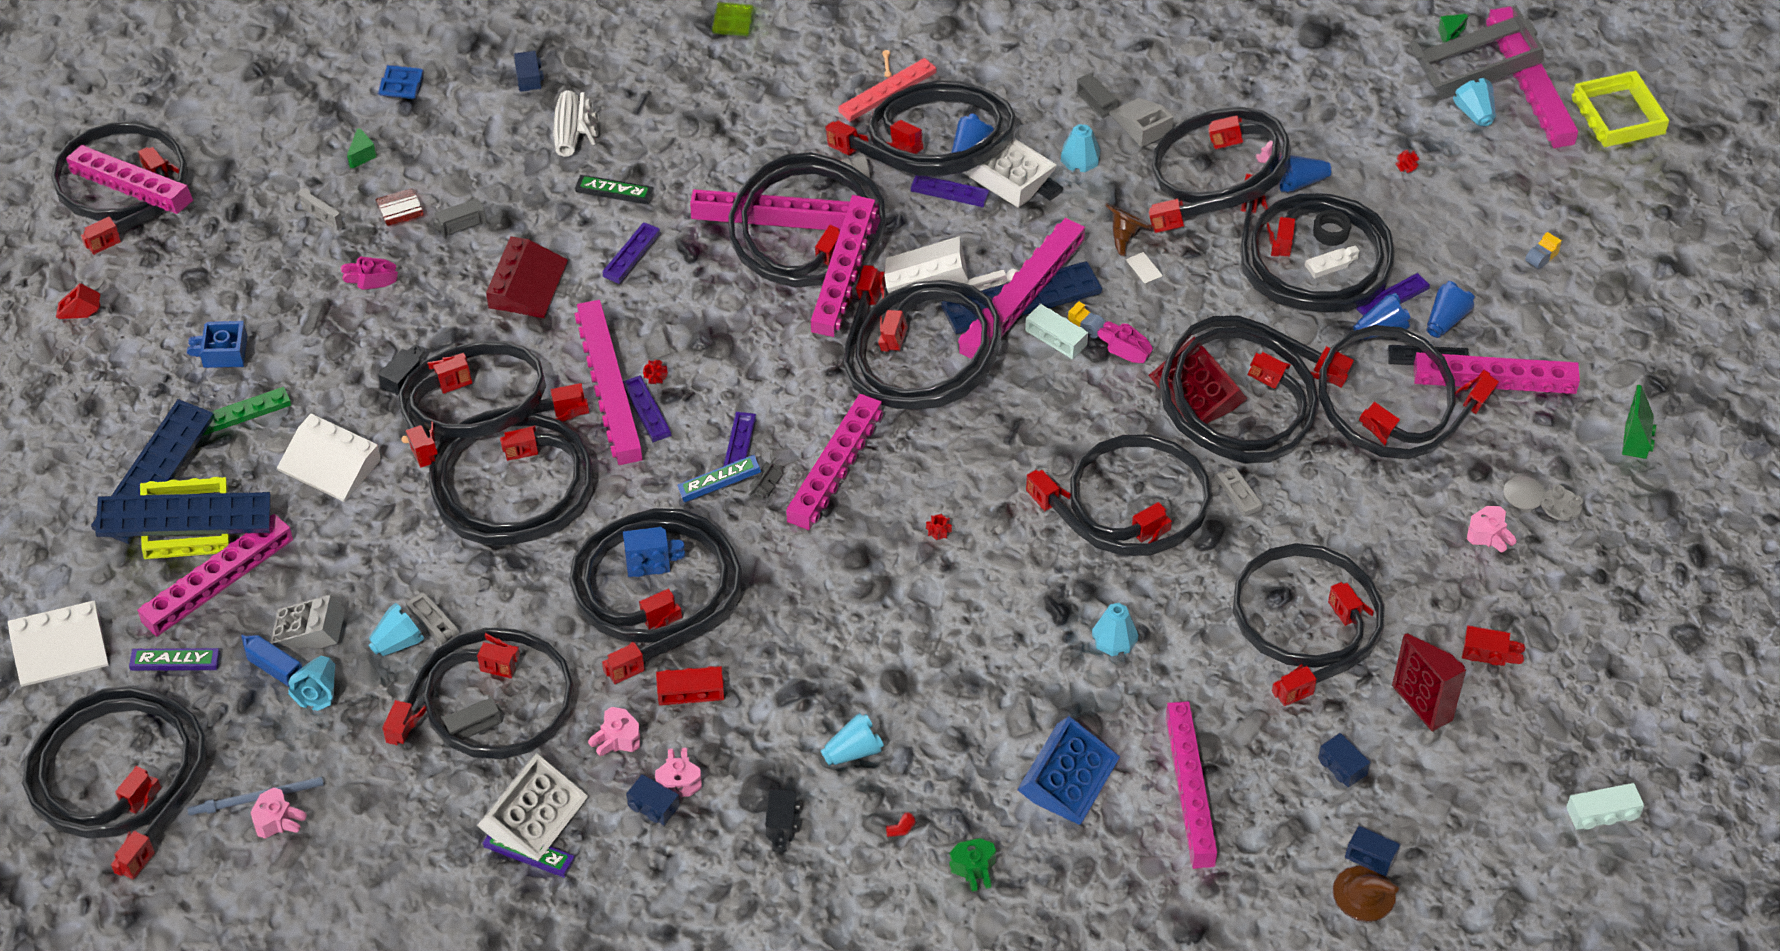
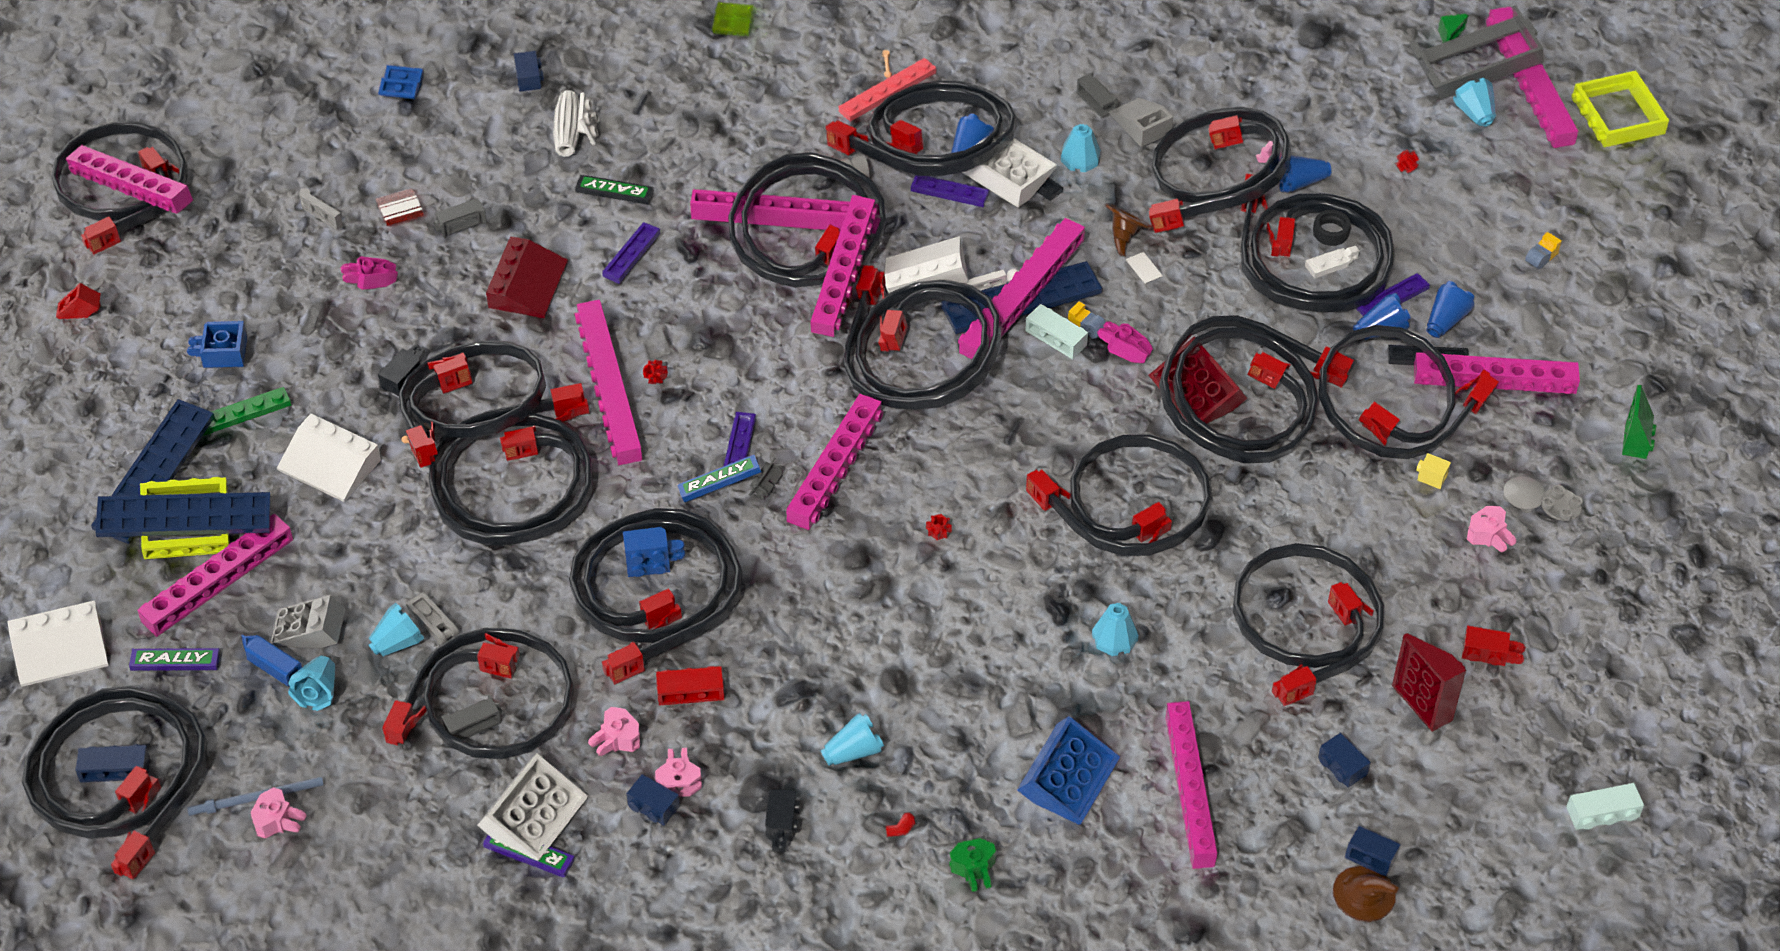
(110, 762): none -> dark blue brick
(361, 150): green slope -> none
(646, 409): dark purple tile -> none
(1239, 491): light grey plate -> none
(1433, 470): none -> light yellow brick

